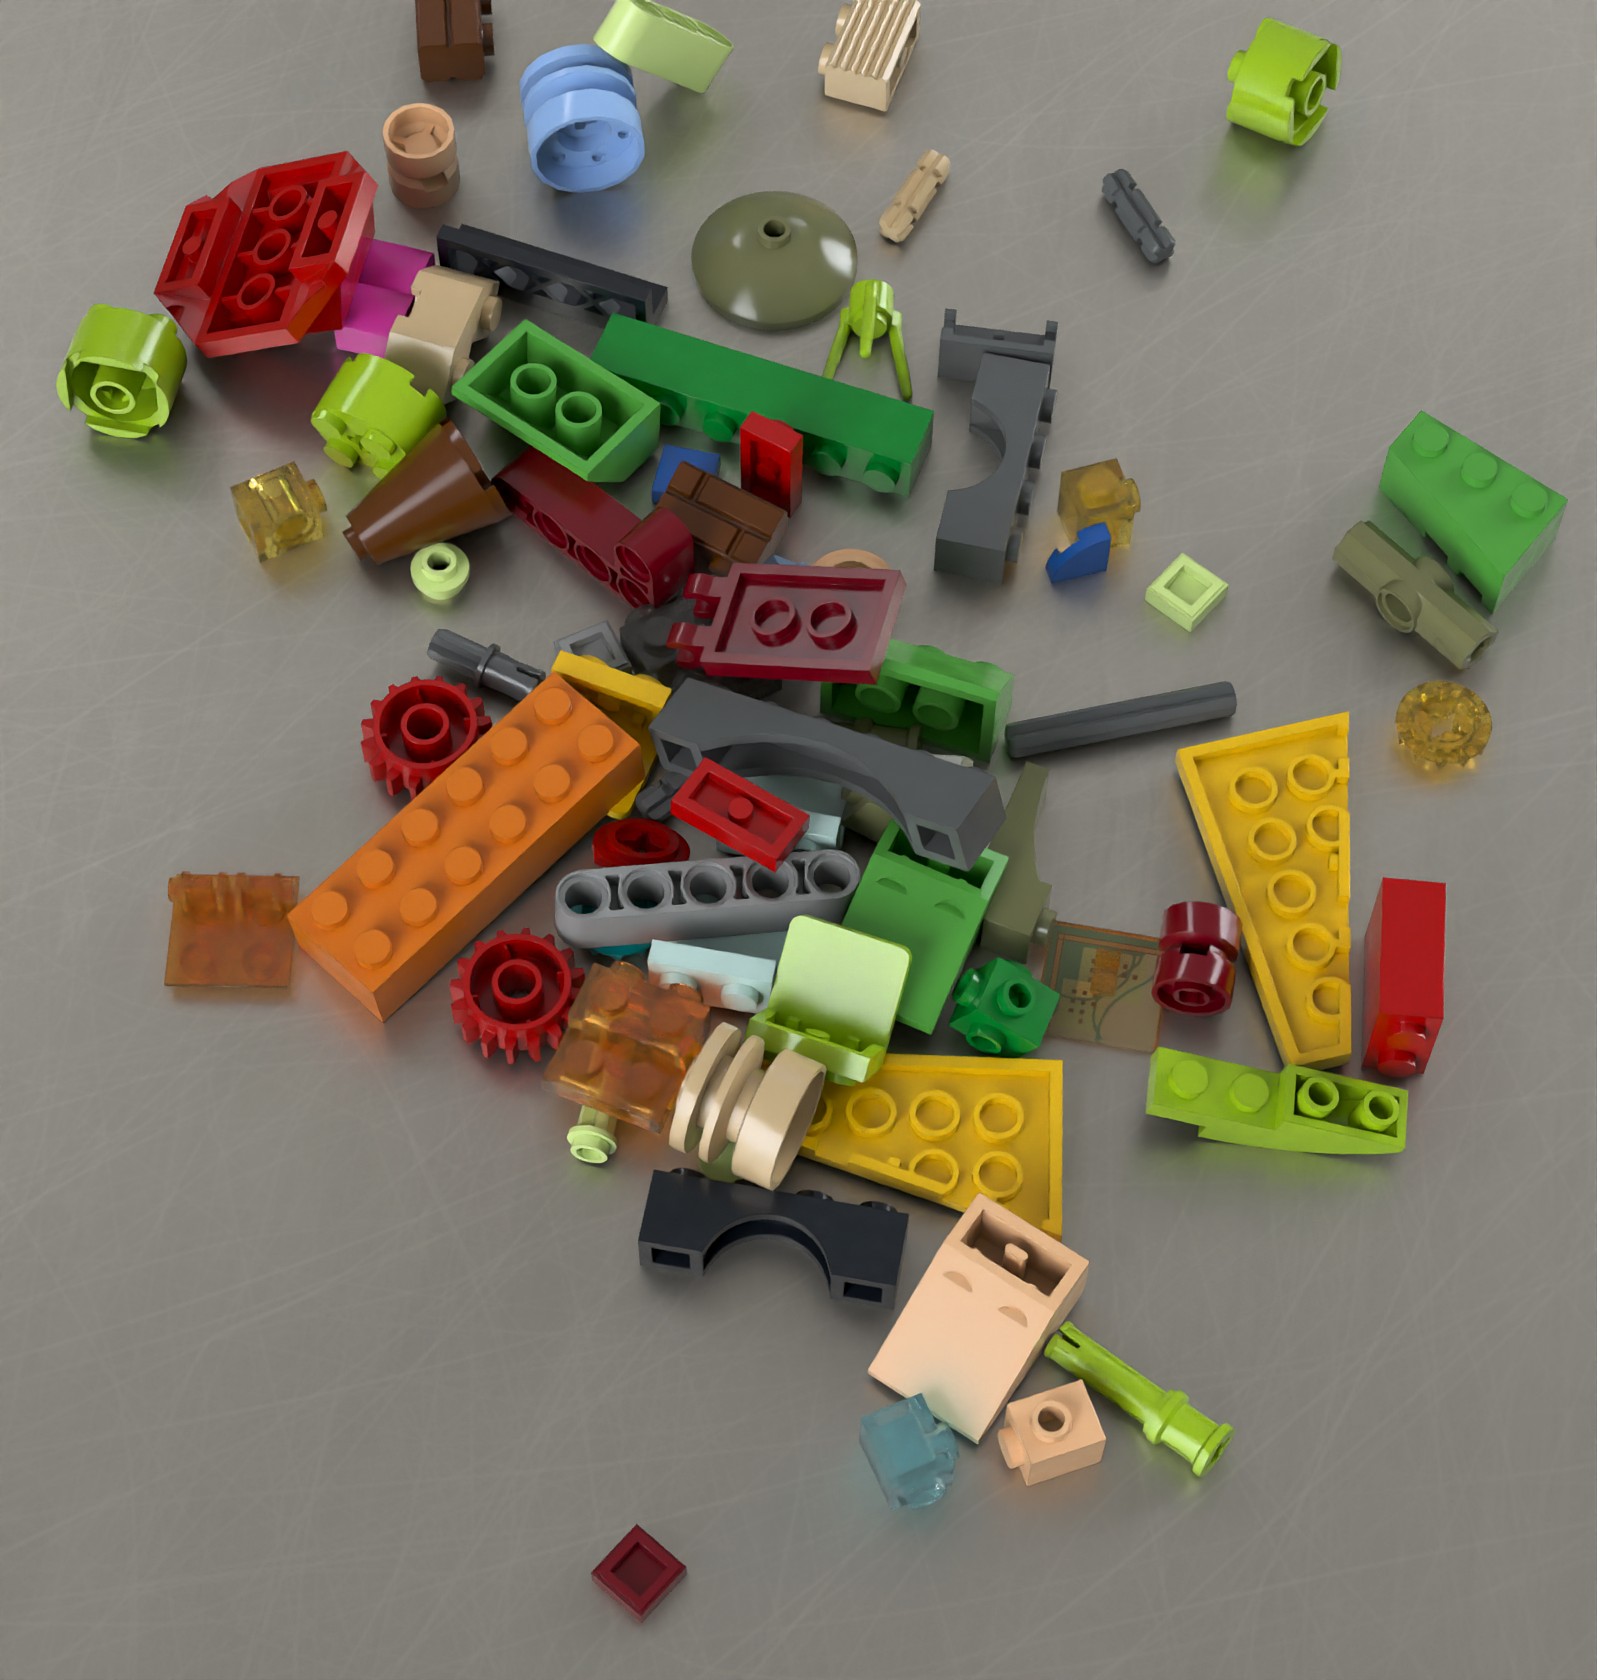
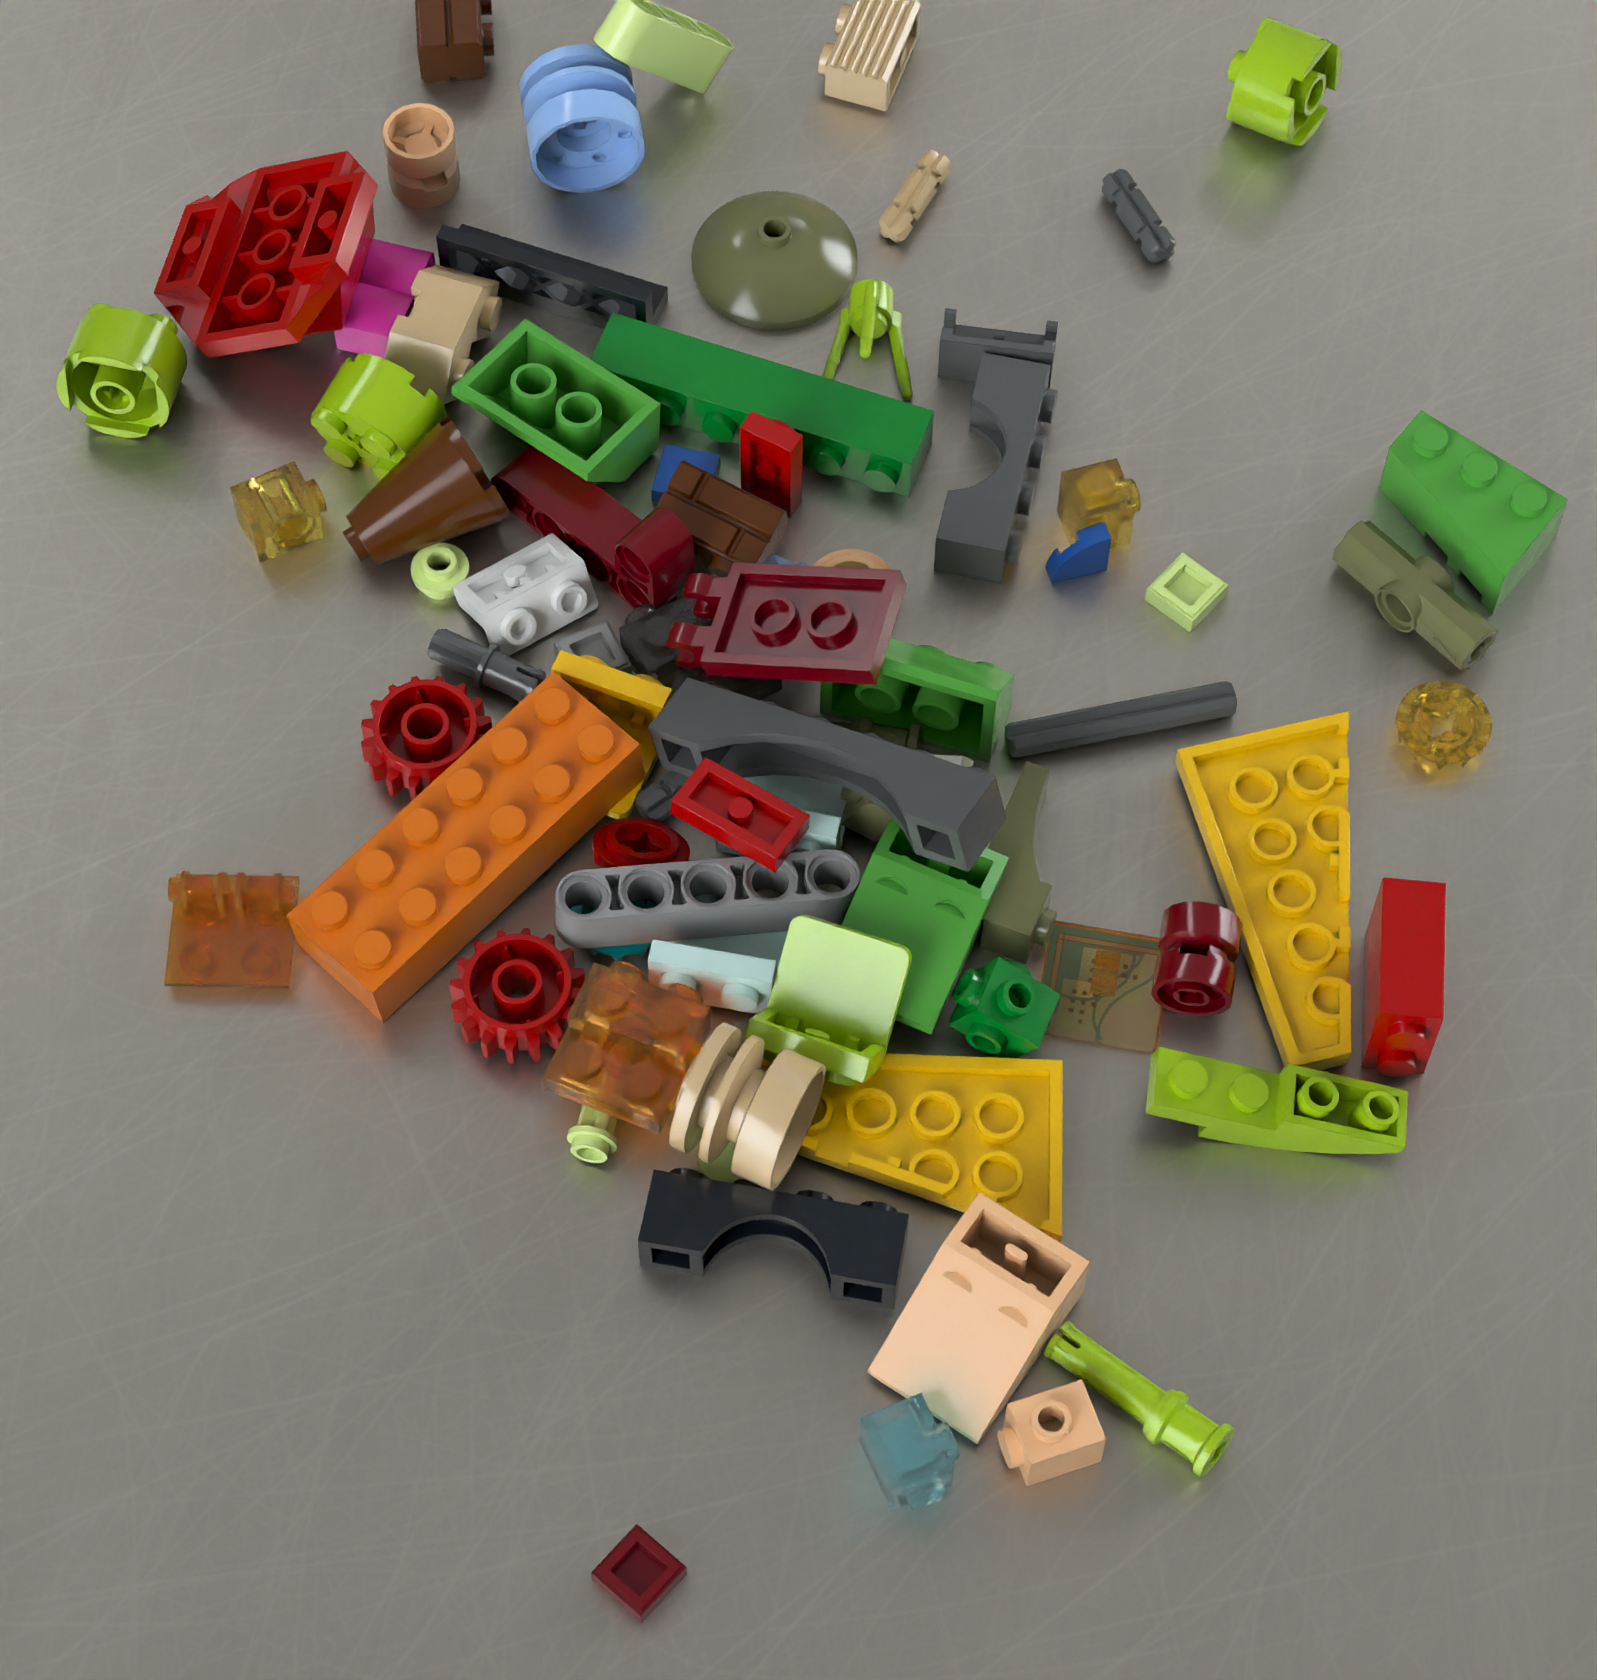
(528, 594): none -> white bracket

